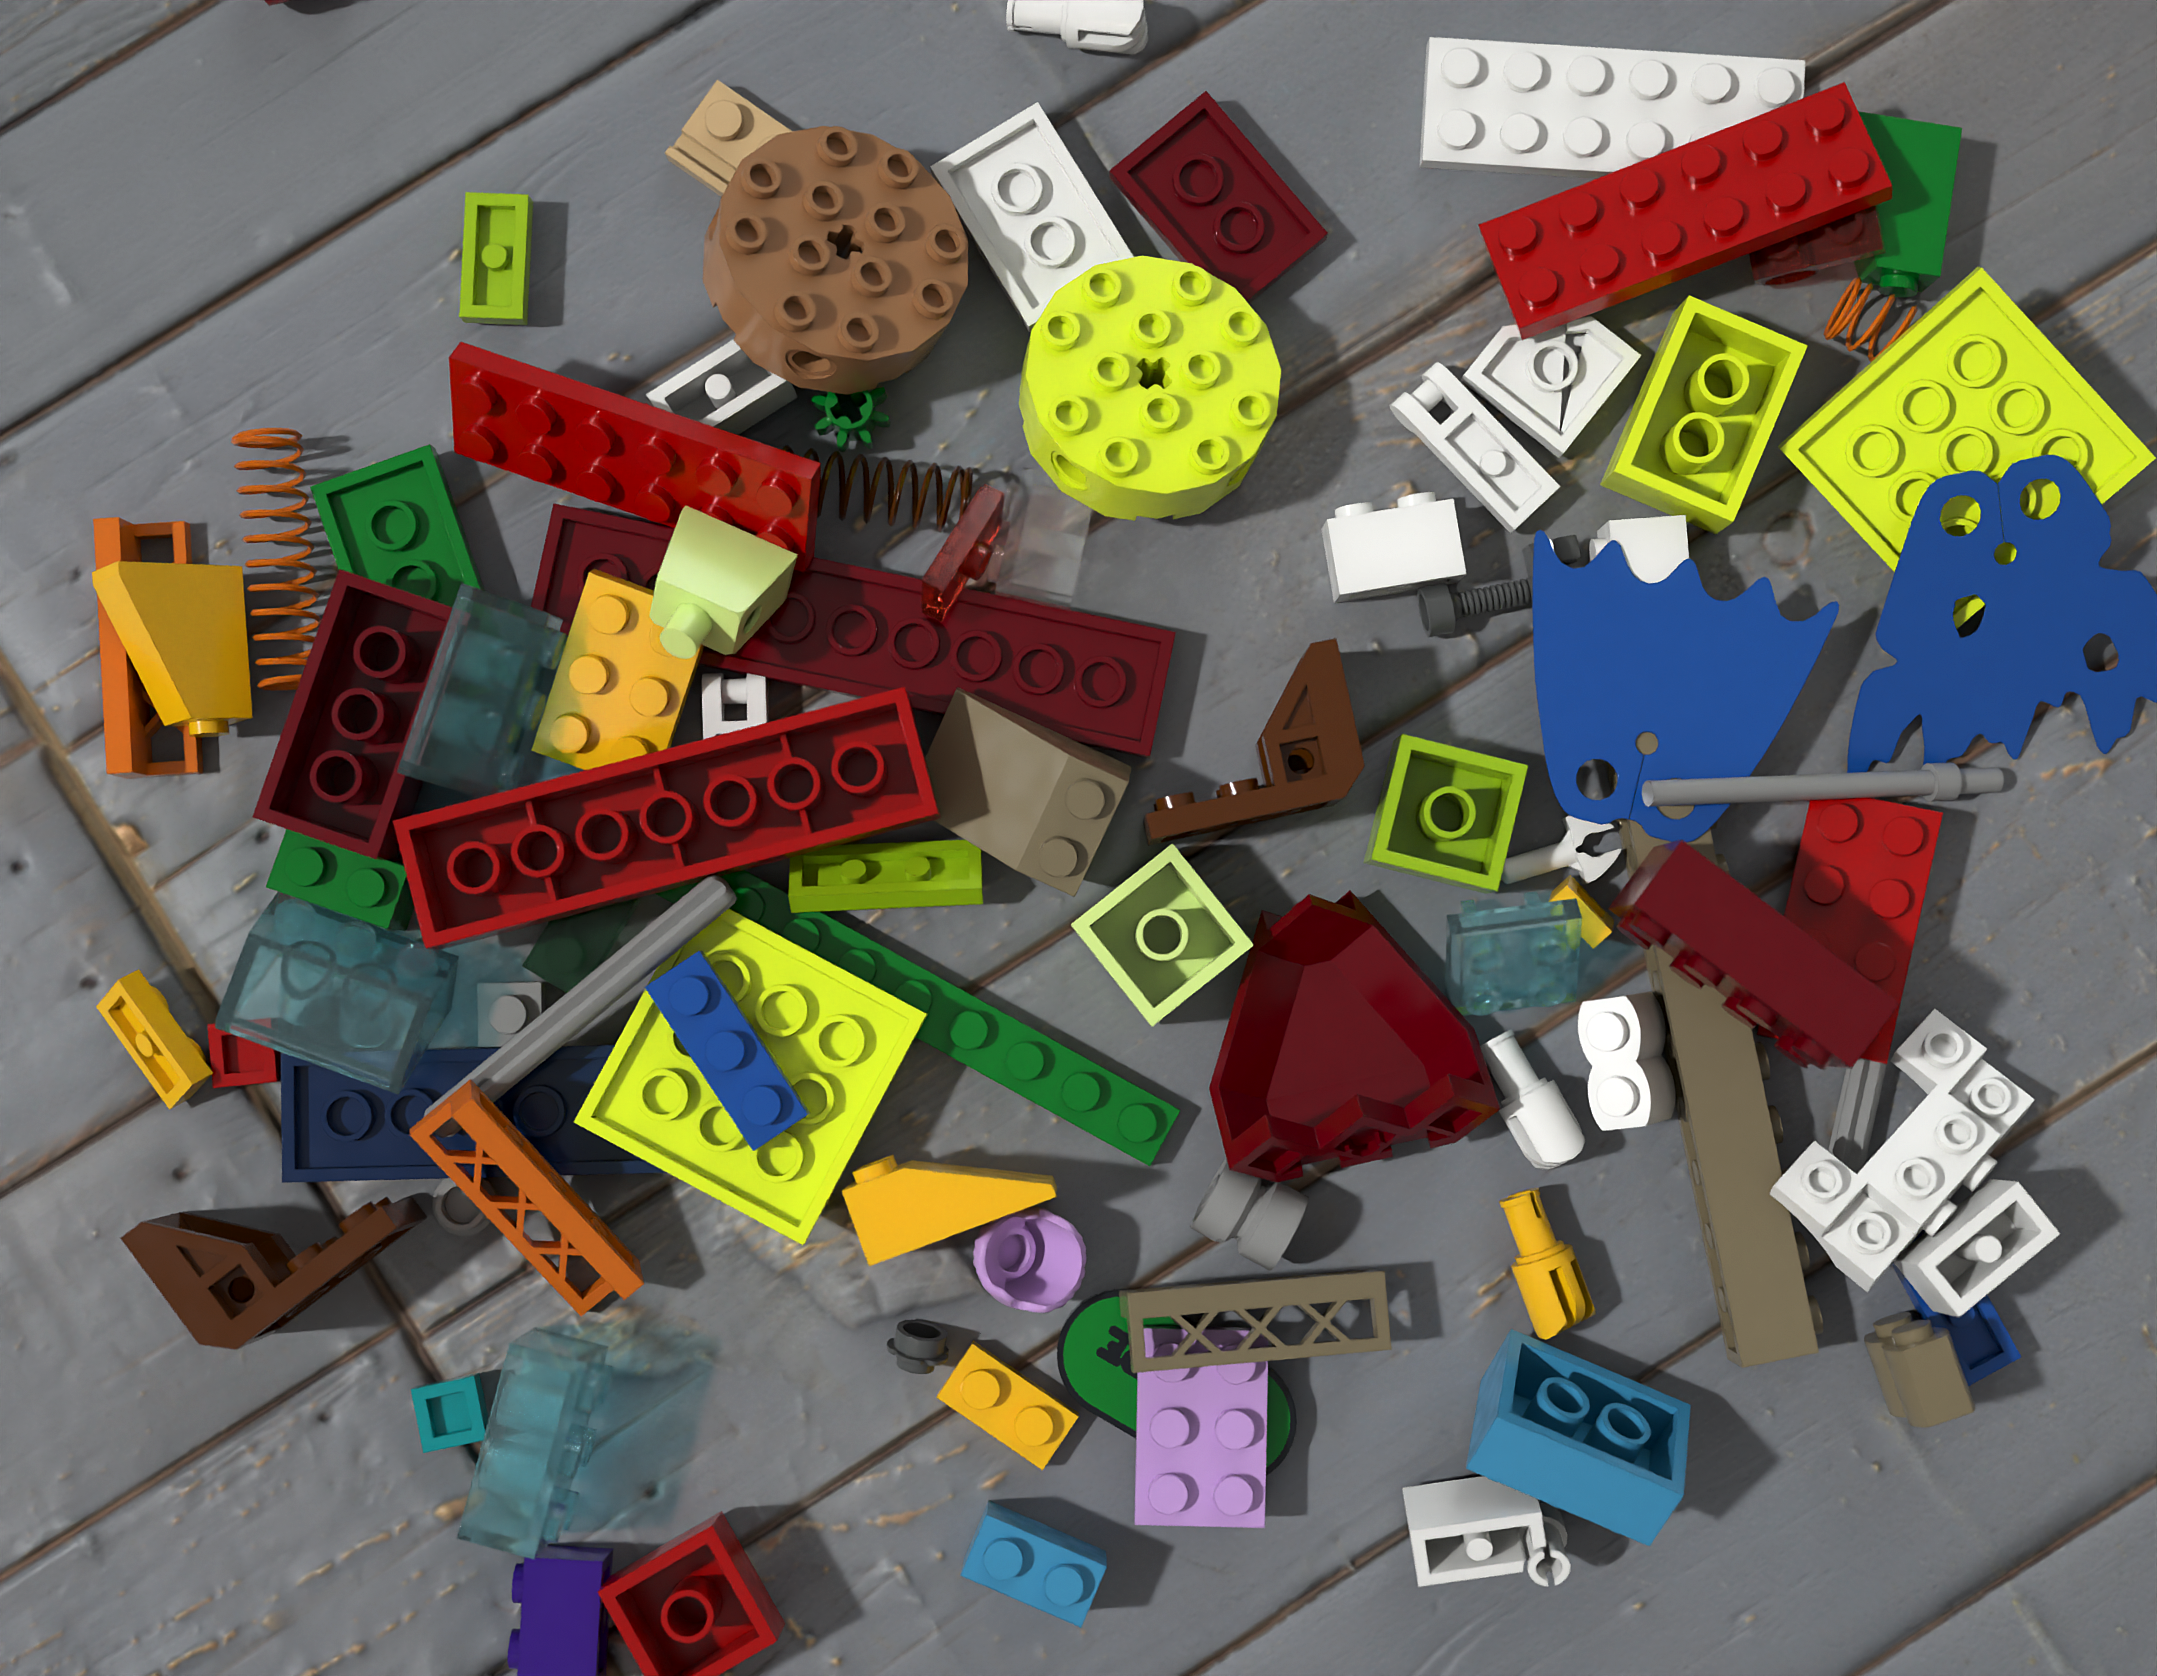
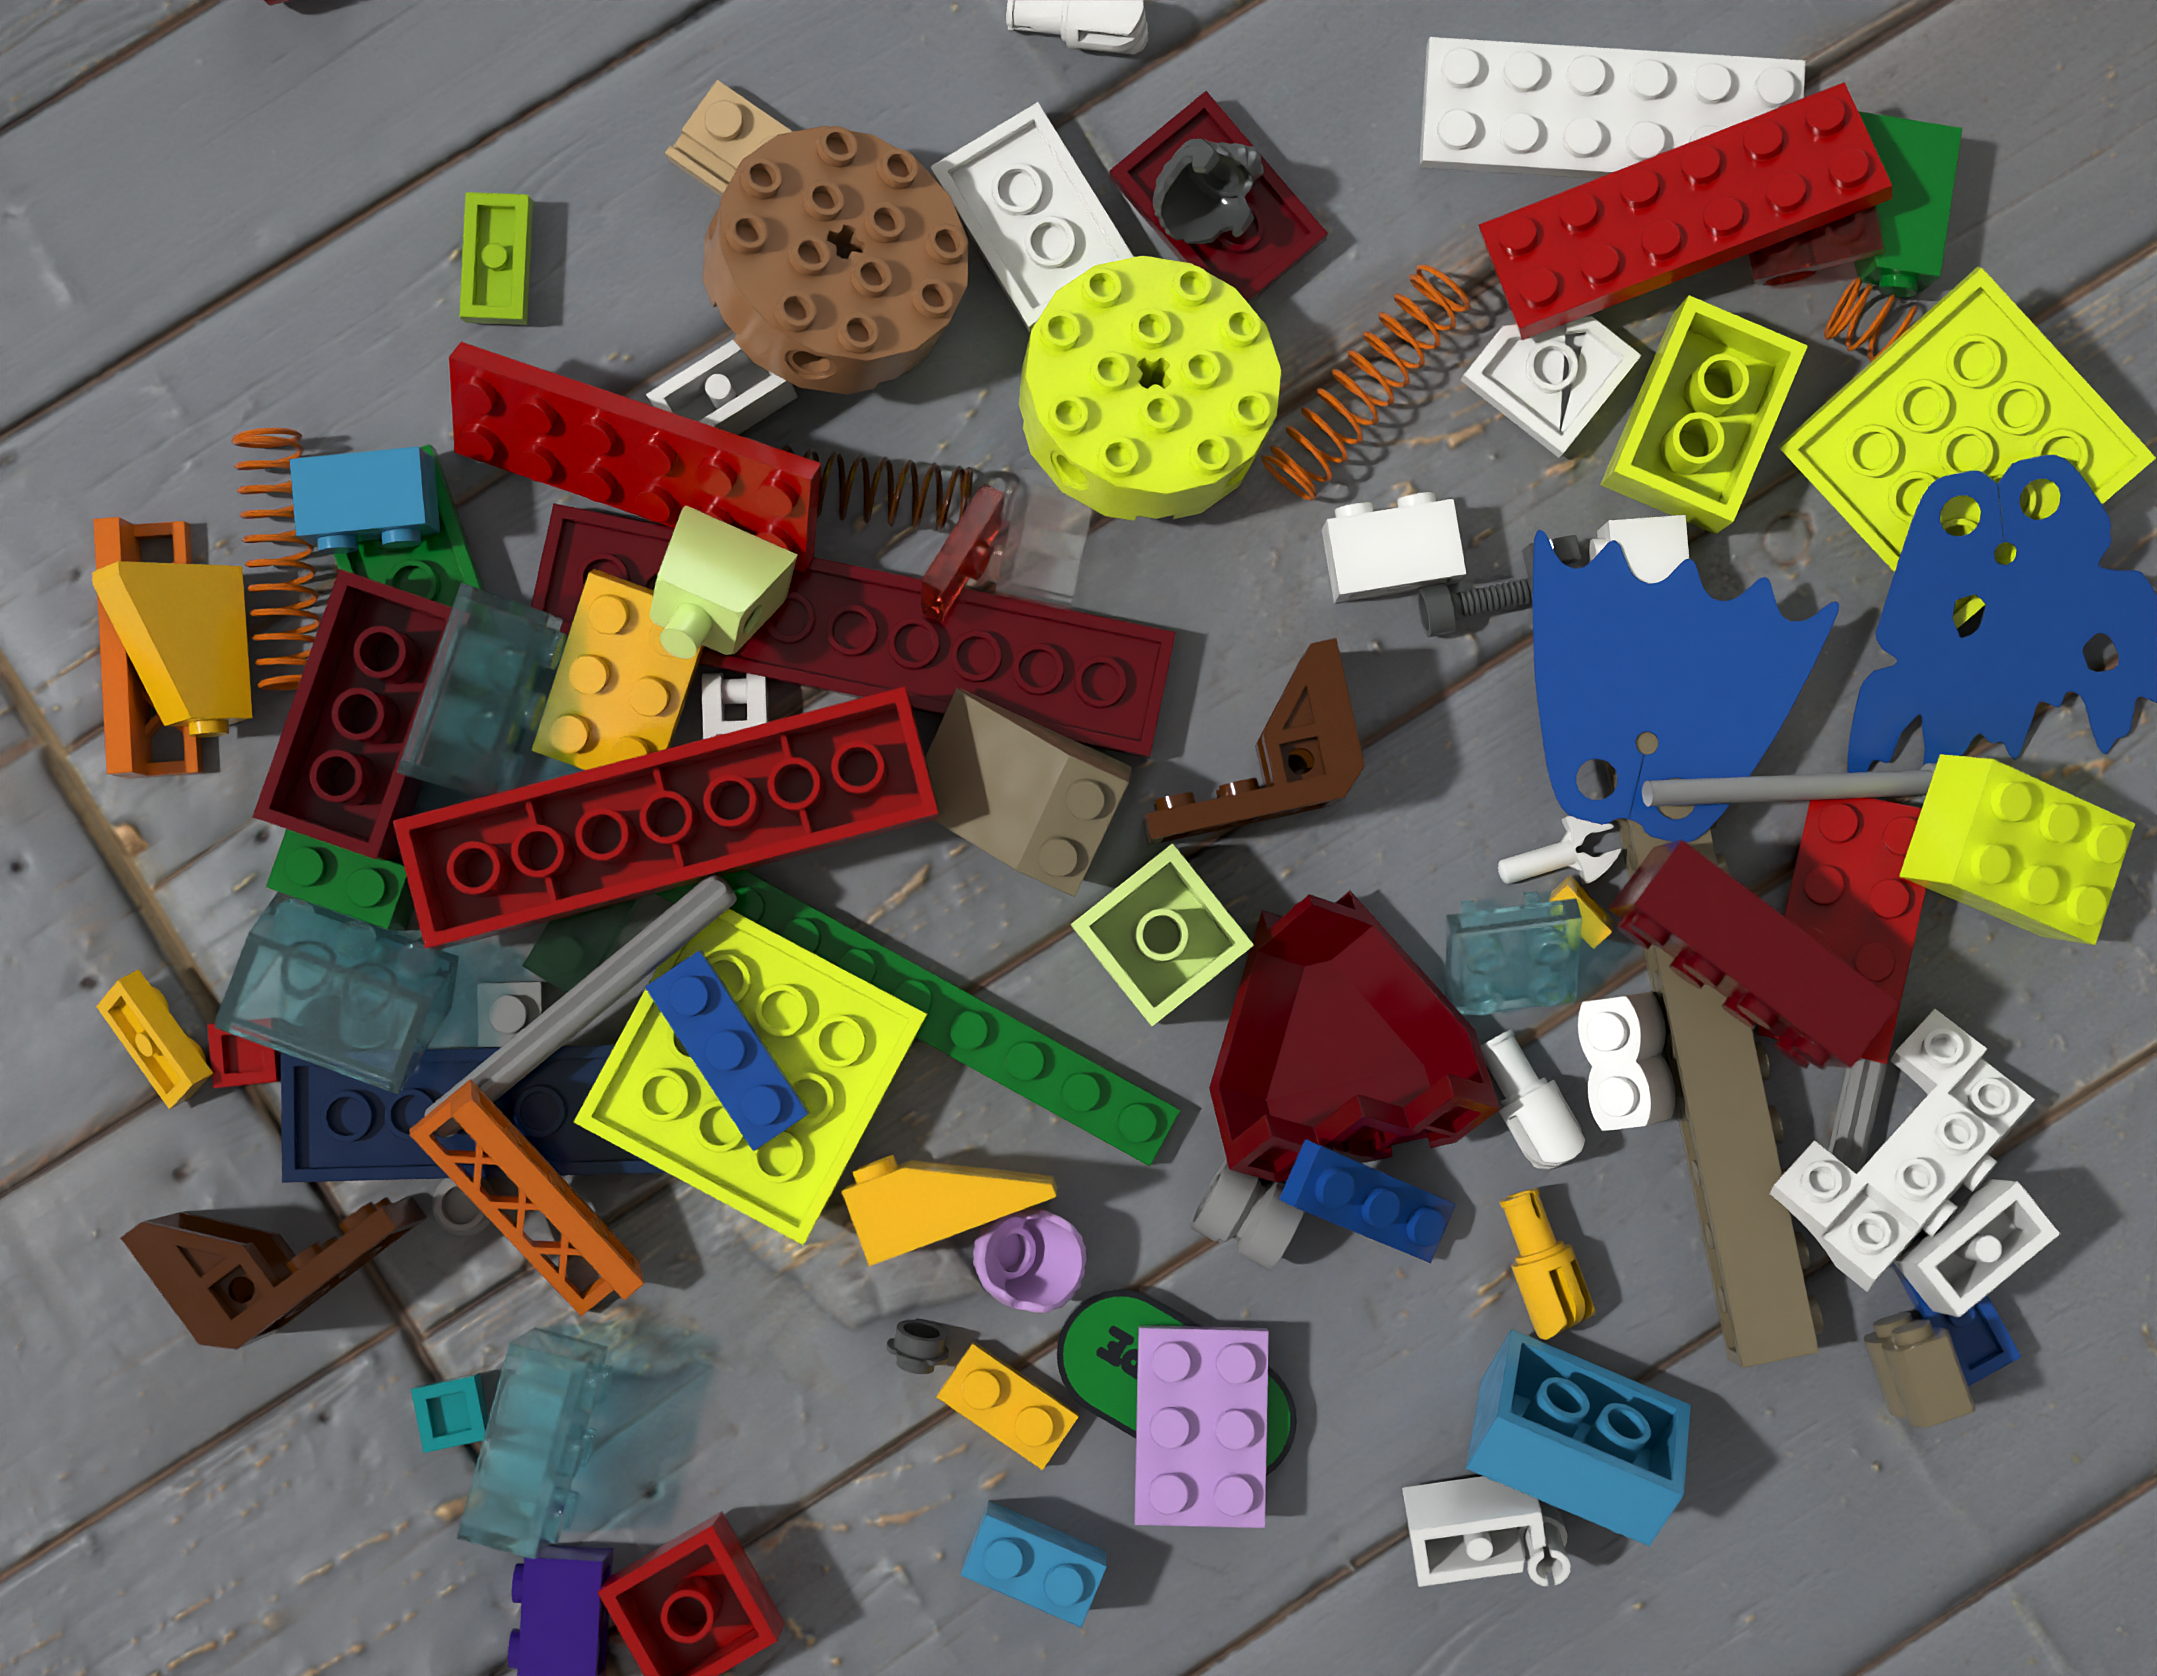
(365, 499): none -> dark azure brick
(842, 425): green gear -> none
(886, 876): lime plate -> none
(1206, 190): none -> dark grey hair
(1254, 1294): dark tan fence -> none
(1302, 475): none -> orange piece
(1367, 1201): none -> blue plate
(1445, 814): lime brick -> none
(1475, 448): white plate -> none
(2017, 848): none -> neon yellow brick

